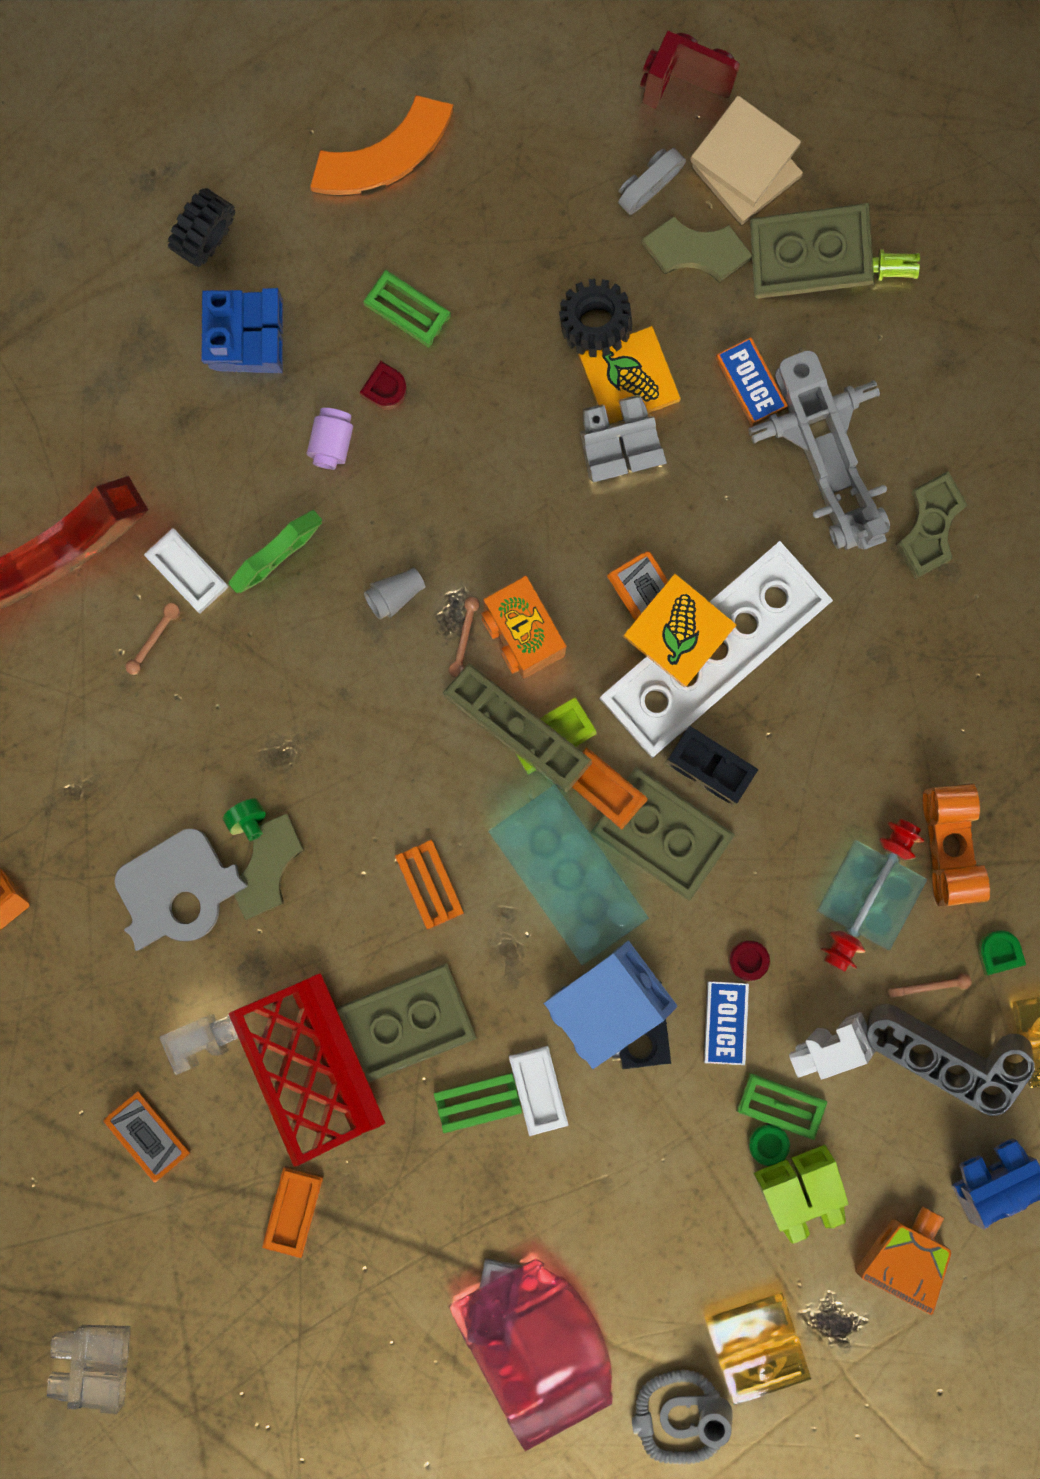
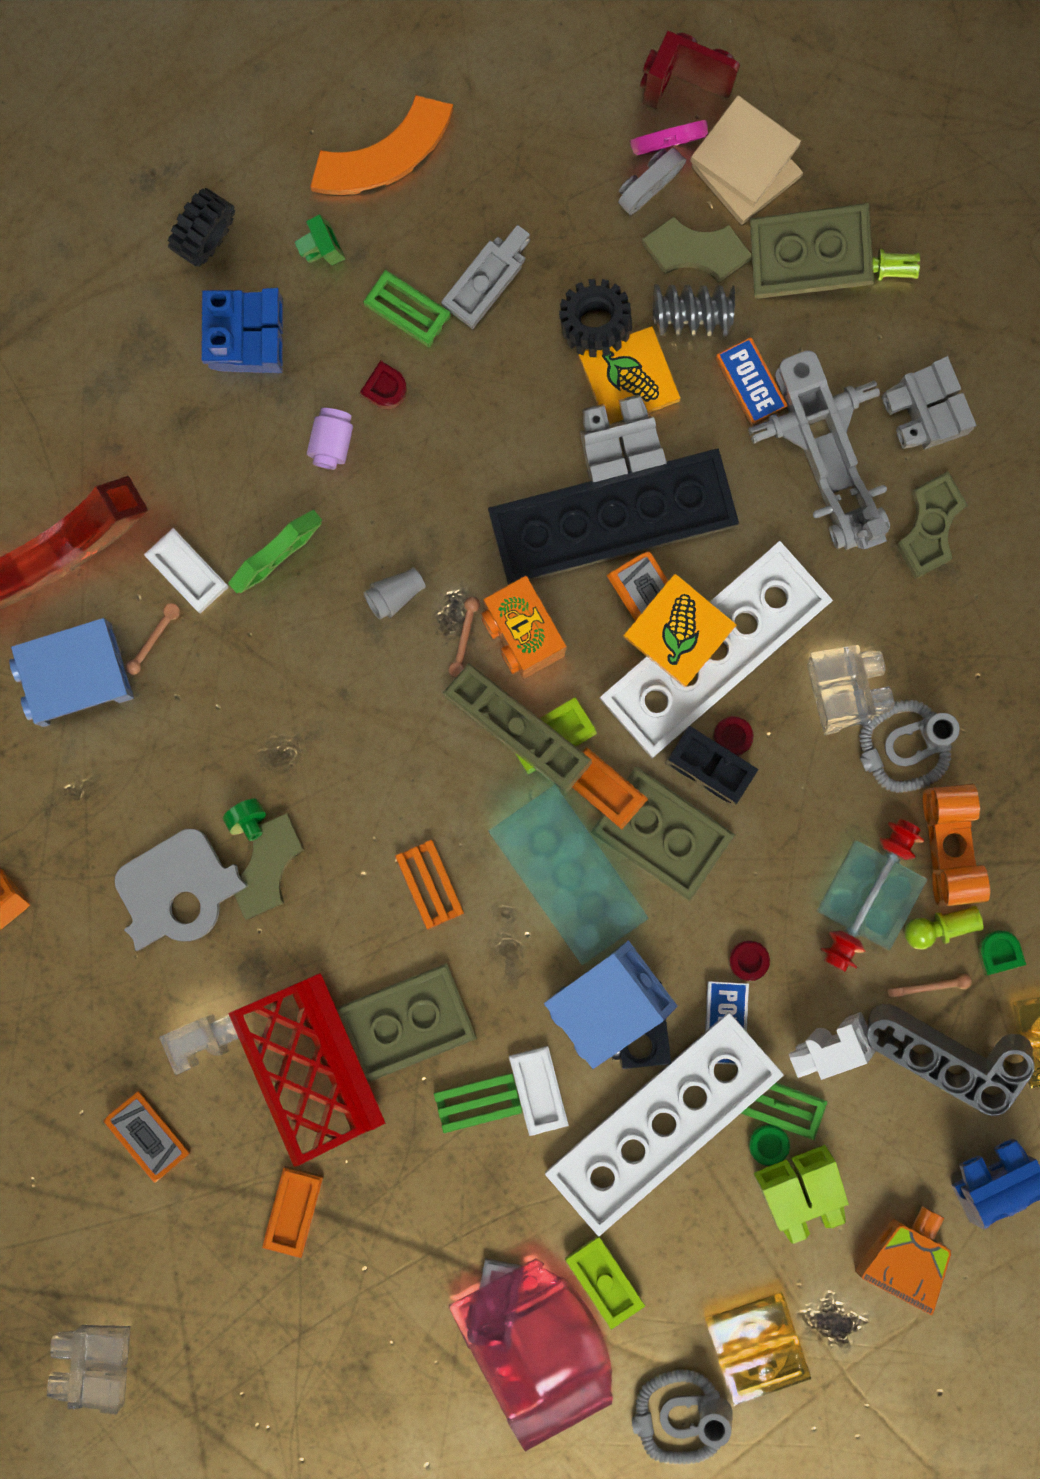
(70, 671): none -> medium blue panel
(320, 242): none -> green tile
(487, 277): none -> light grey hinge
(604, 1282): none -> lime plate
(613, 517): none -> black plate
(664, 1152): none -> white plate
(669, 137): none -> dark pink tile
(693, 309): none -> dark grey piece
(734, 735): none -> dark red tile
(843, 687): none -> clear hips
(923, 933): none -> lime pin
(932, 404): none -> light grey hips
(938, 732): none -> light grey piece

